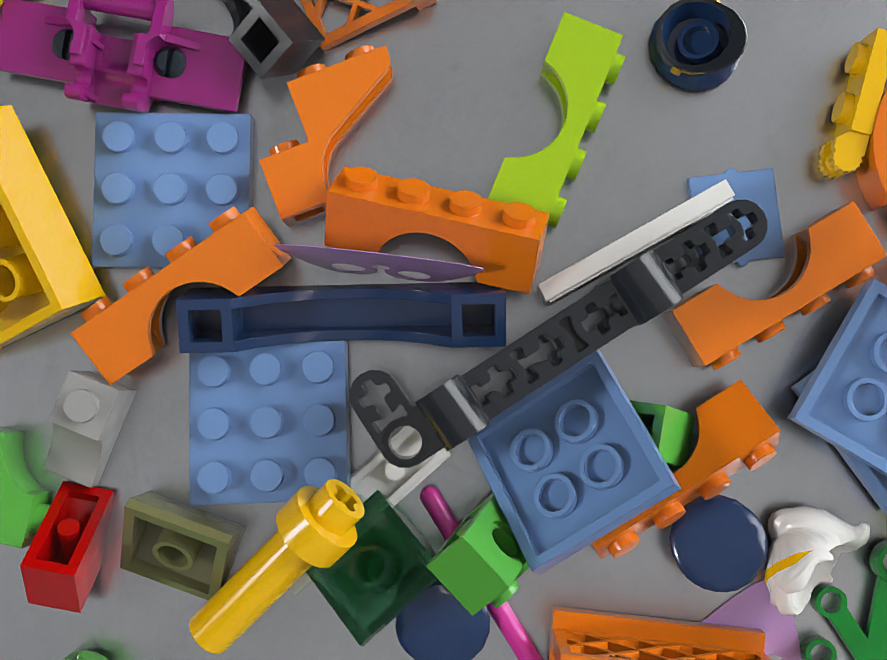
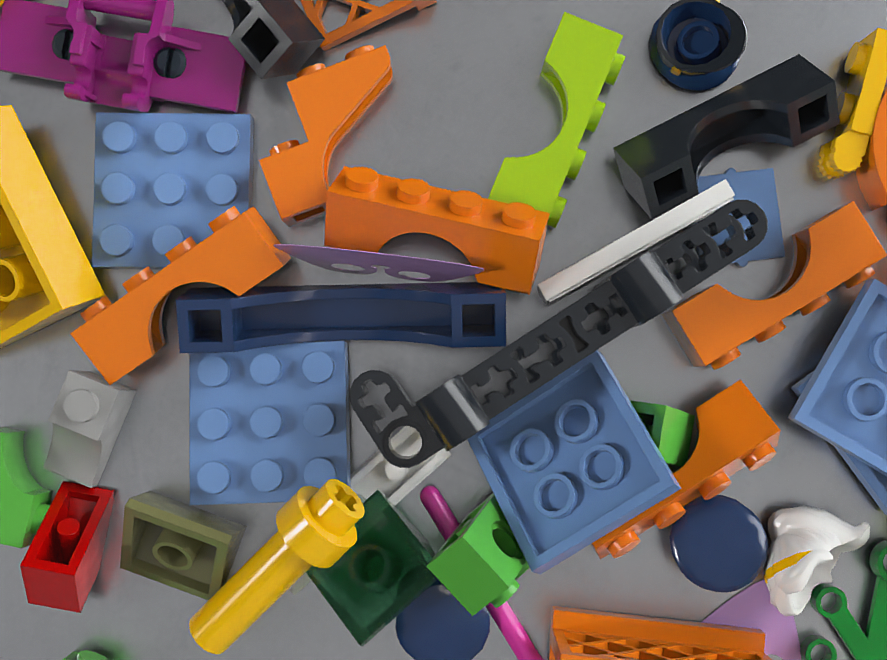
(775, 106): none -> black arch

